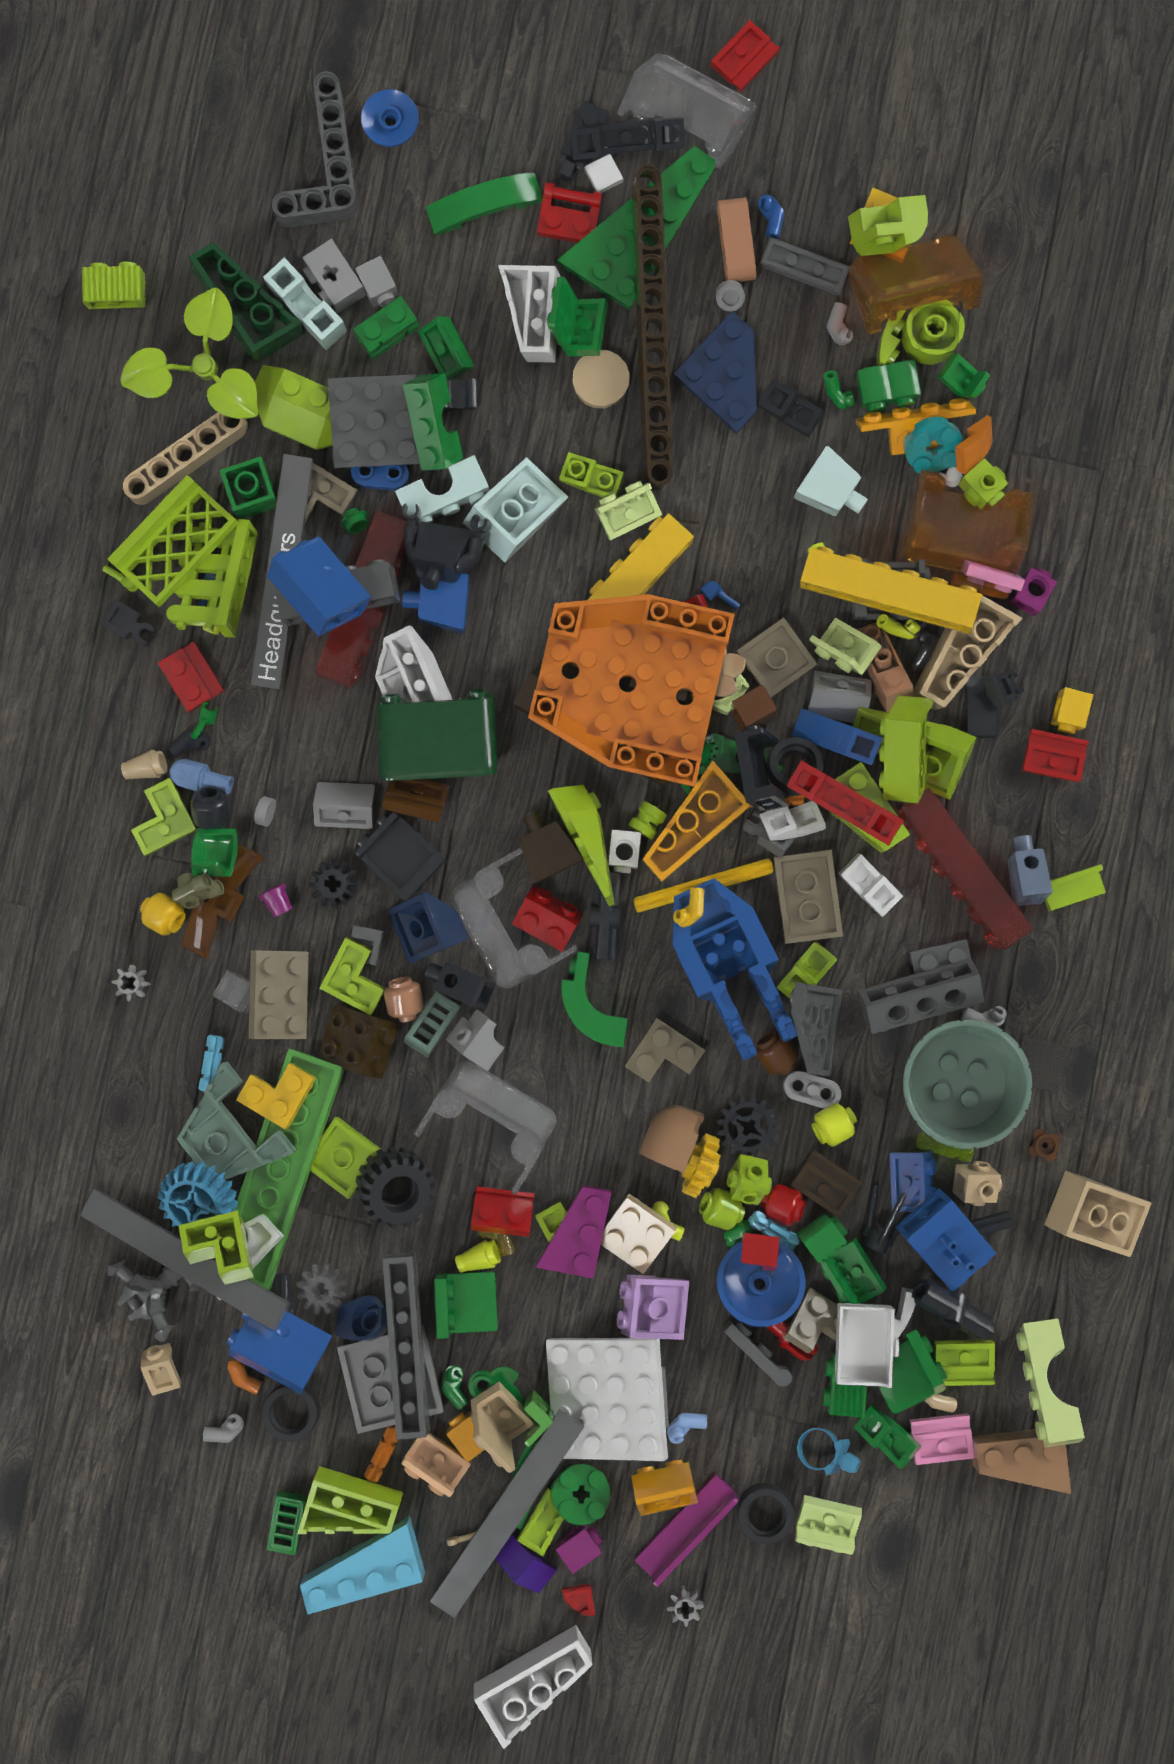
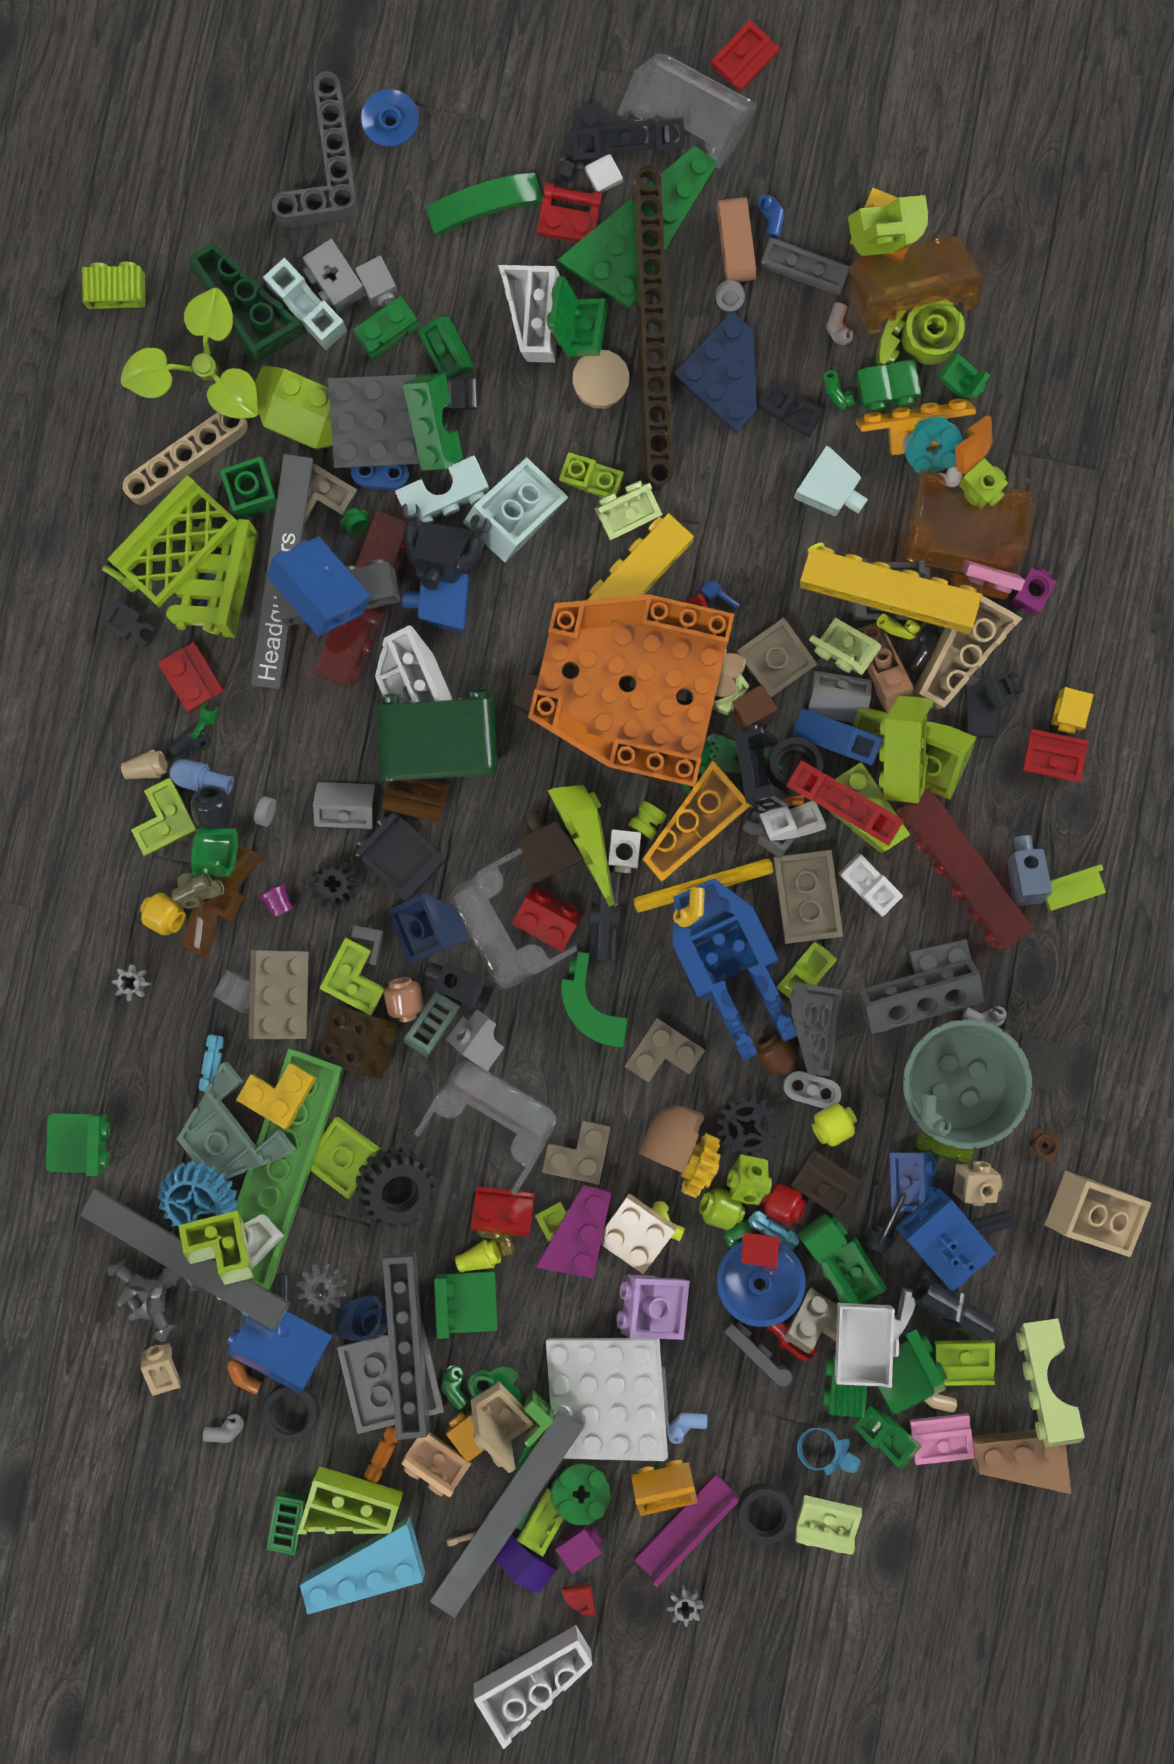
(77, 1143): none -> green bracket
(585, 1161): none -> dark tan plate
(931, 1119): none -> sand green arm

